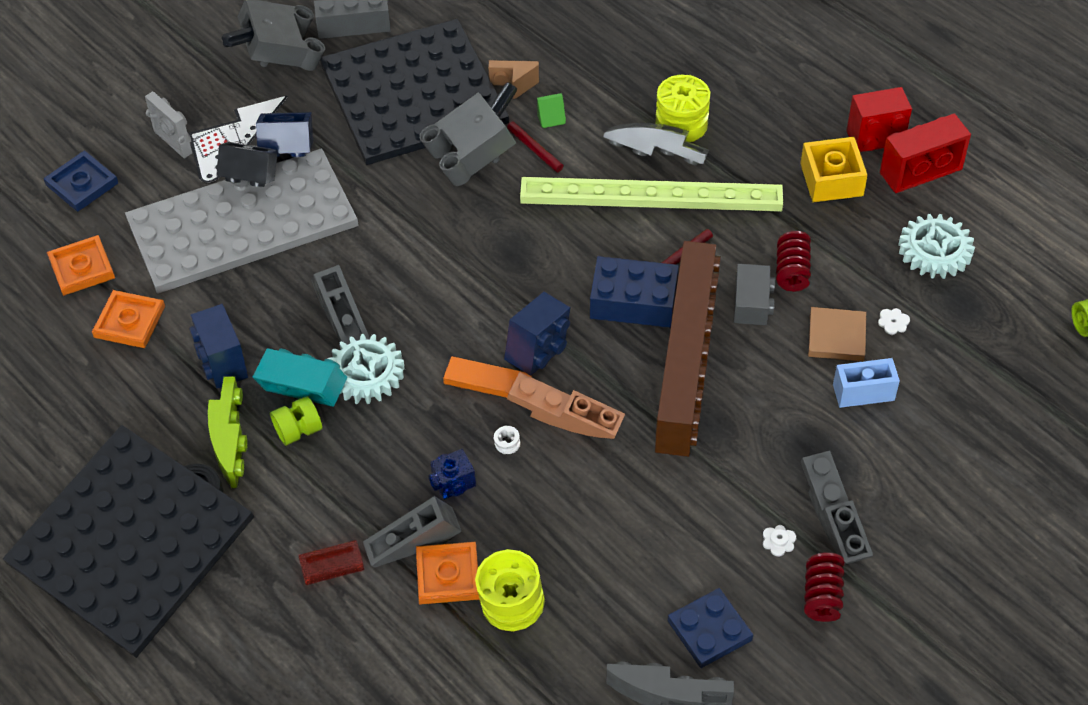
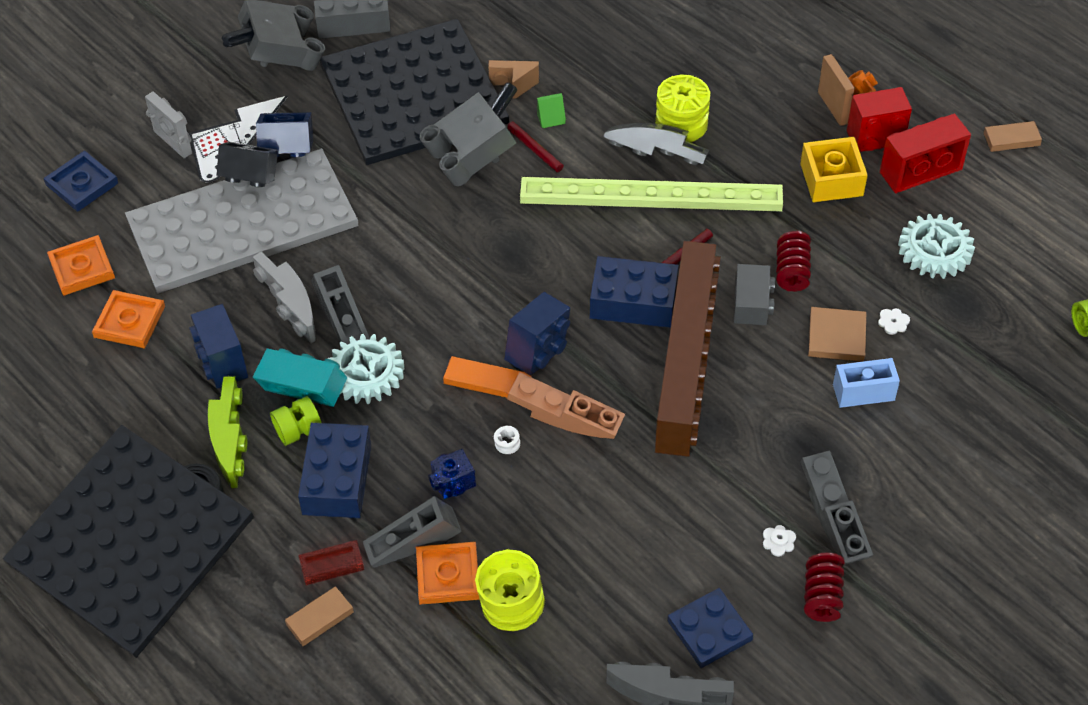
(289, 292): none -> light grey slope
(319, 616): none -> medium nougat tile
(335, 470): none -> dark blue brick
(835, 89): none -> medium nougat tile
(863, 82): none -> orange gear
(1012, 136): none -> medium nougat tile

